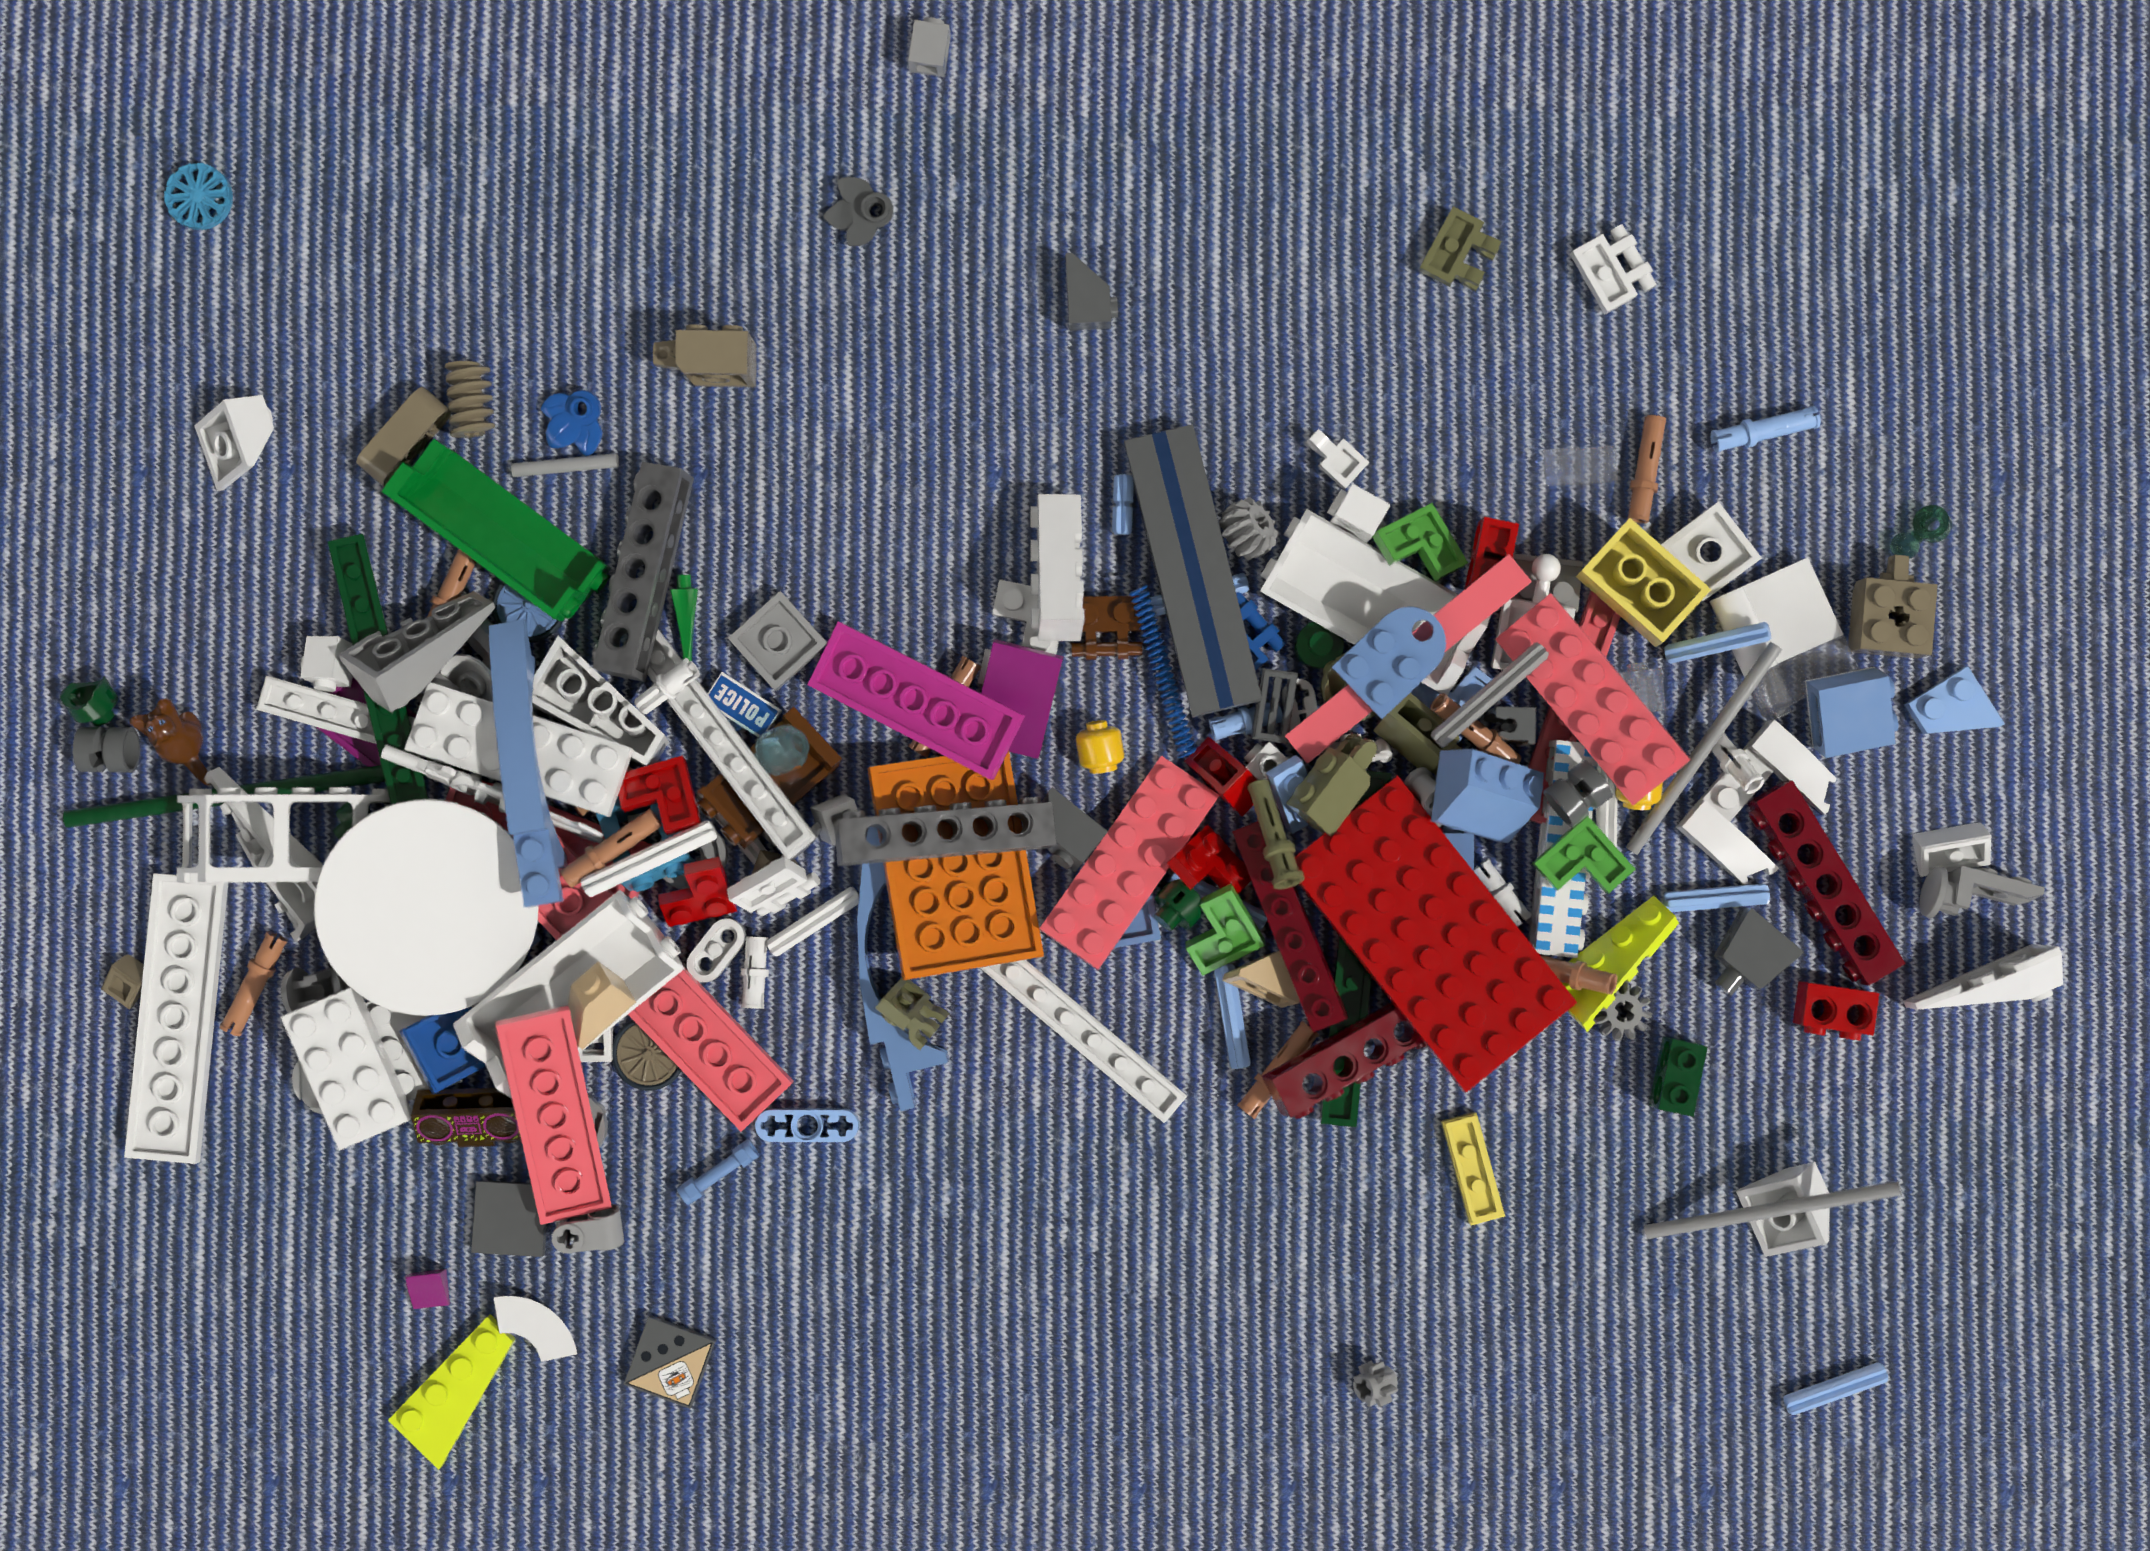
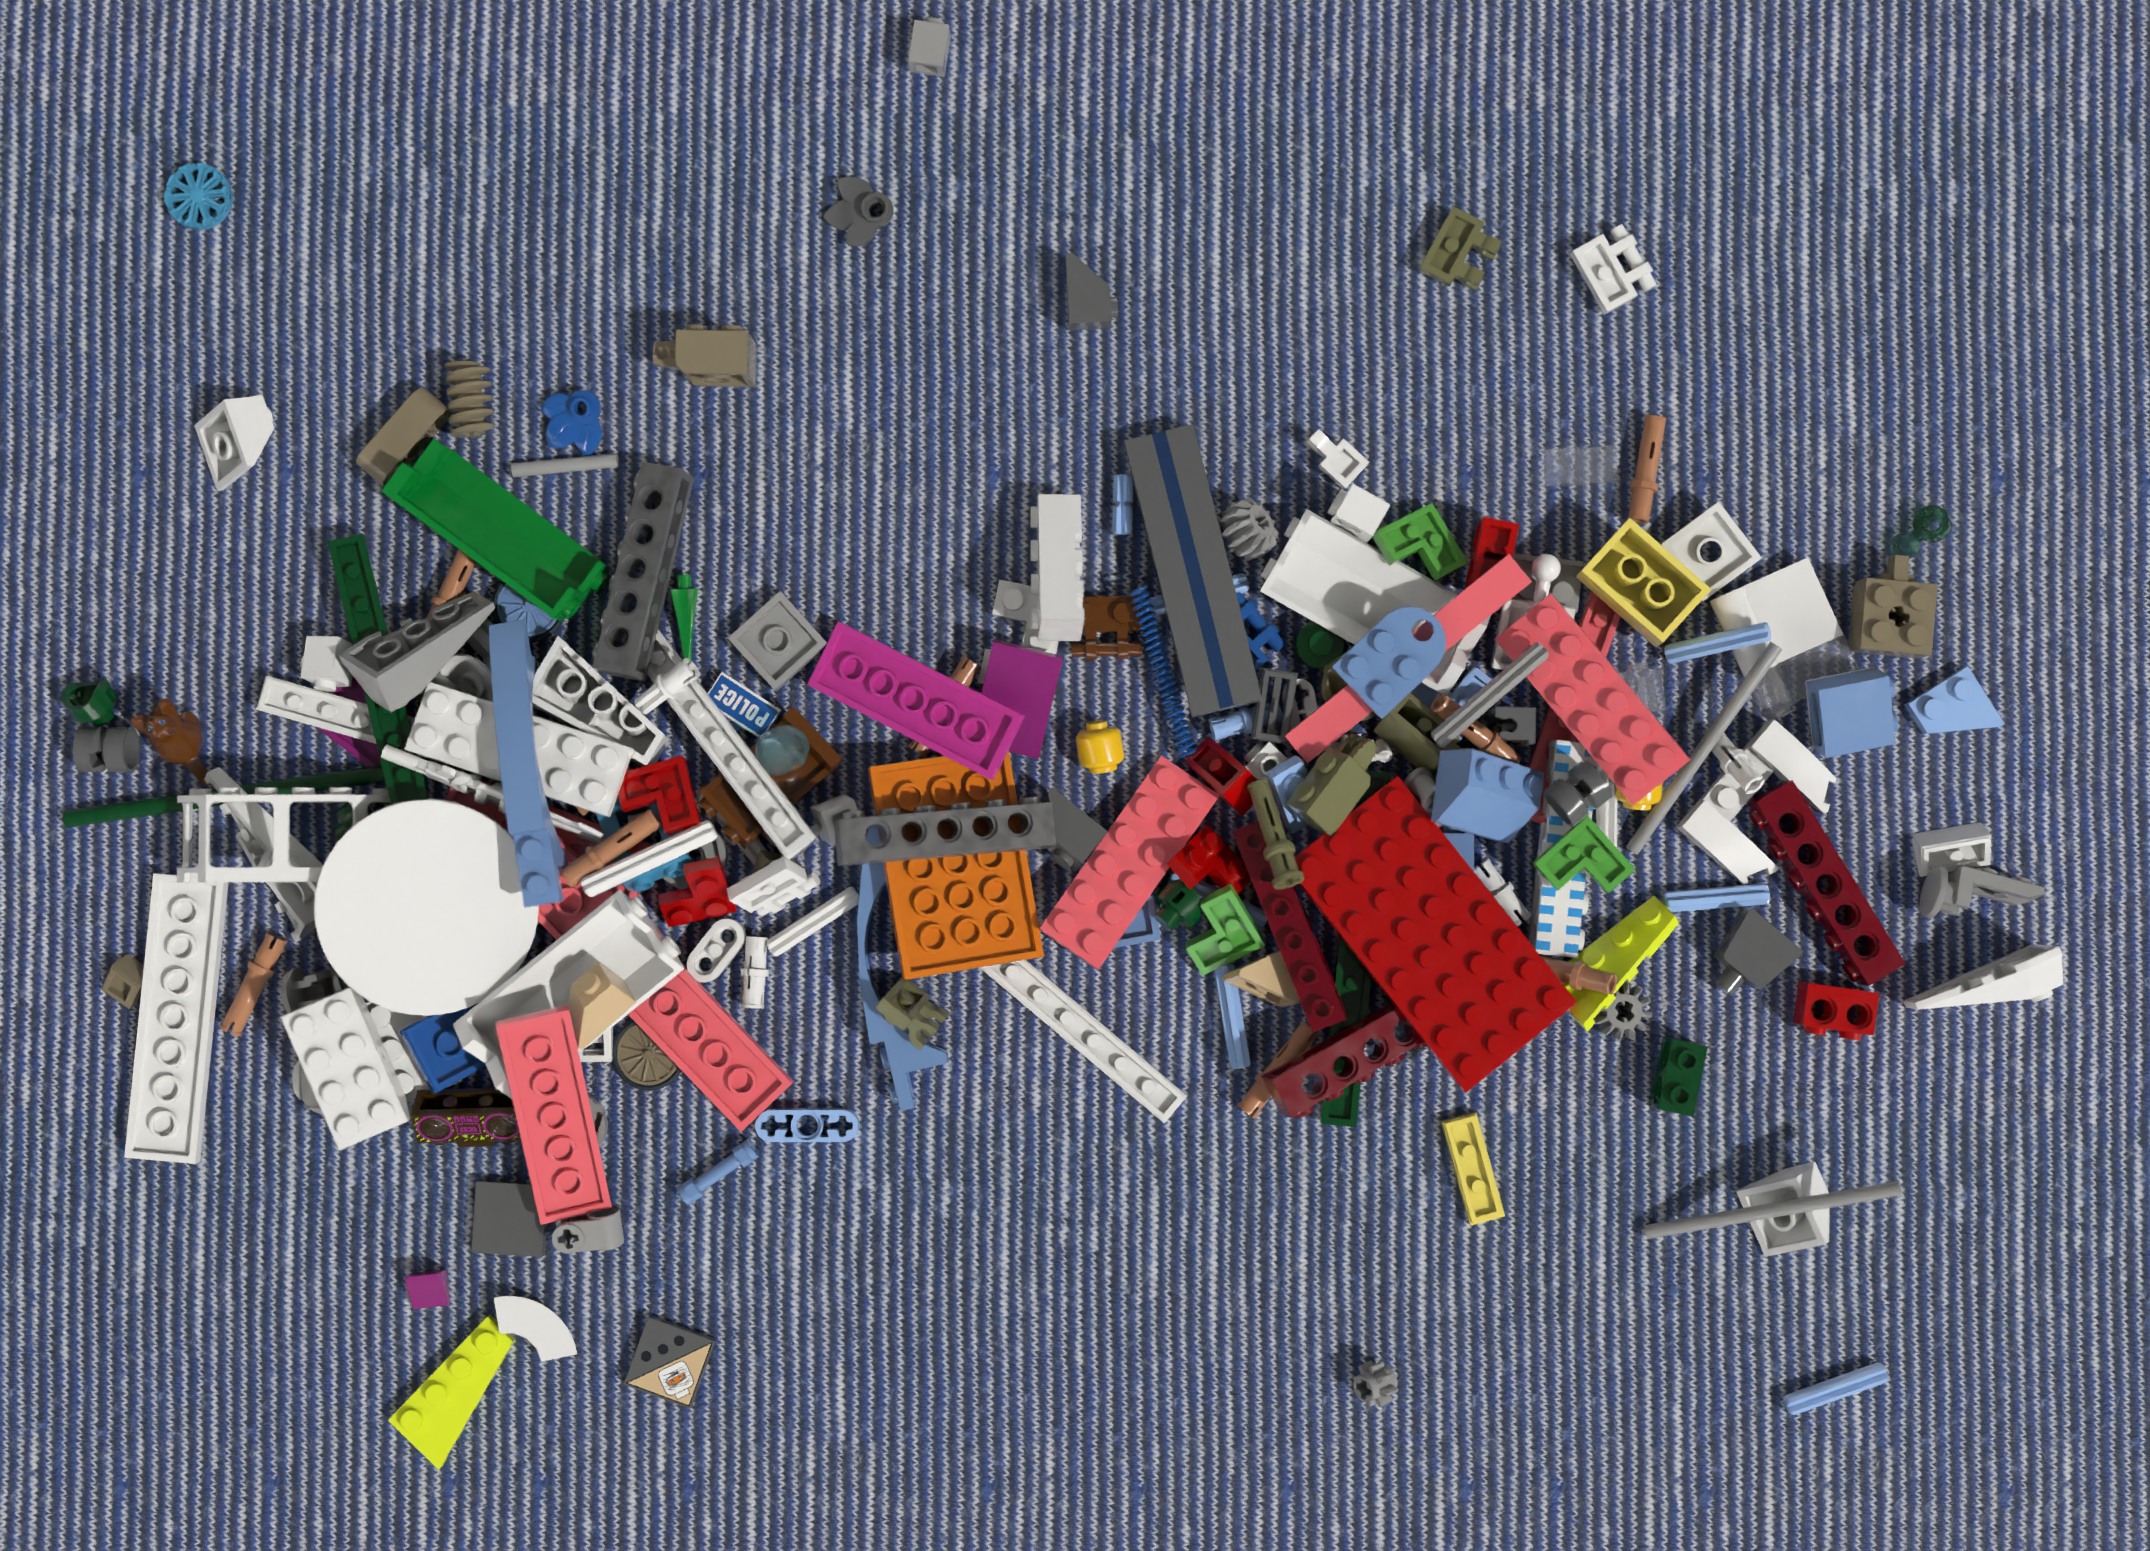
(1751, 432): light blue pin -> none

